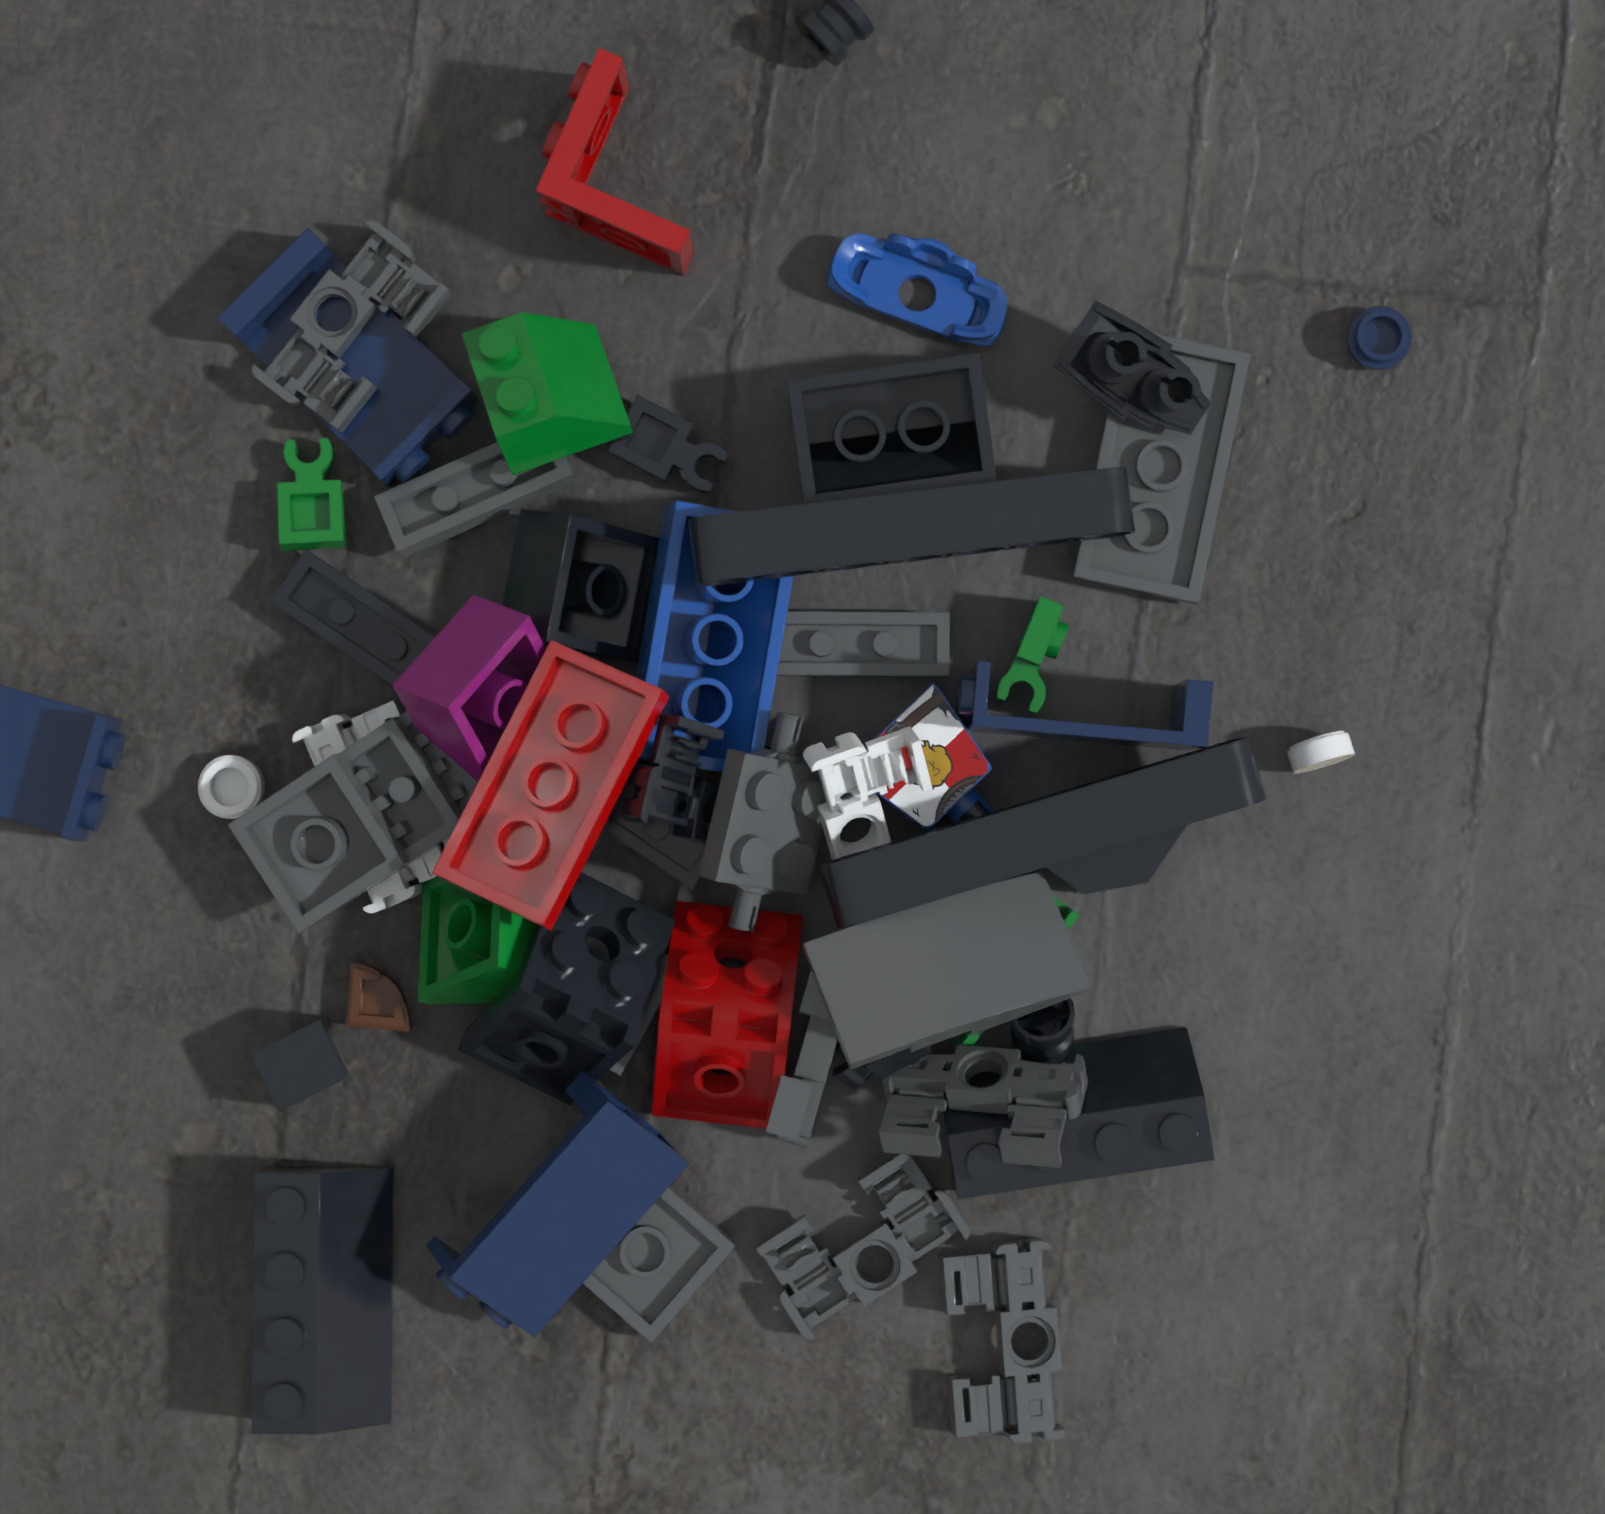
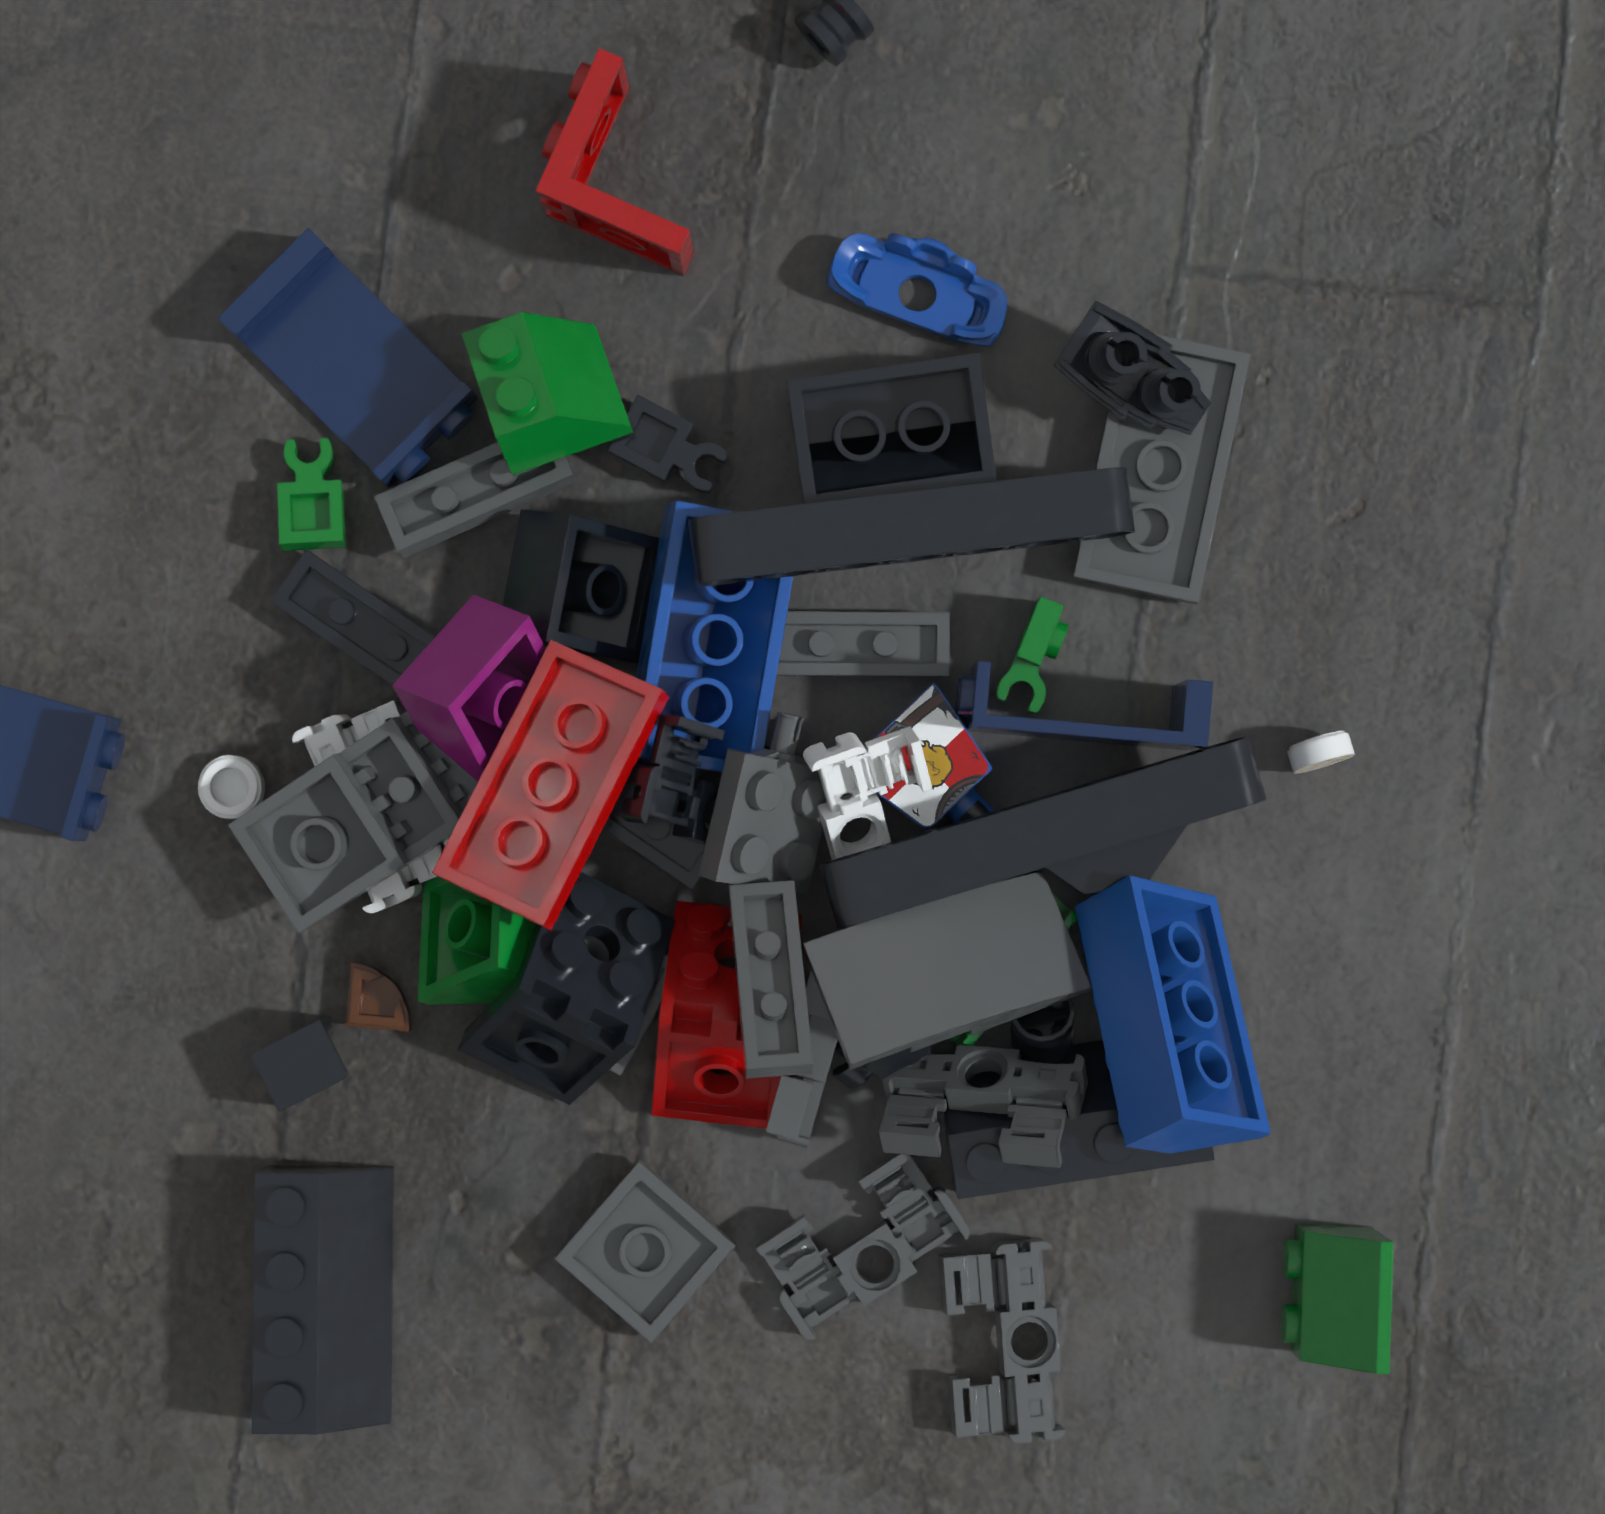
(372, 274): dark grey piece -> none
(564, 1213): dark blue panel -> none
(770, 979): none -> dark grey plate
(1170, 1017): none -> blue slope
(1339, 1296): none -> green slope
(1378, 338): dark blue plate -> none

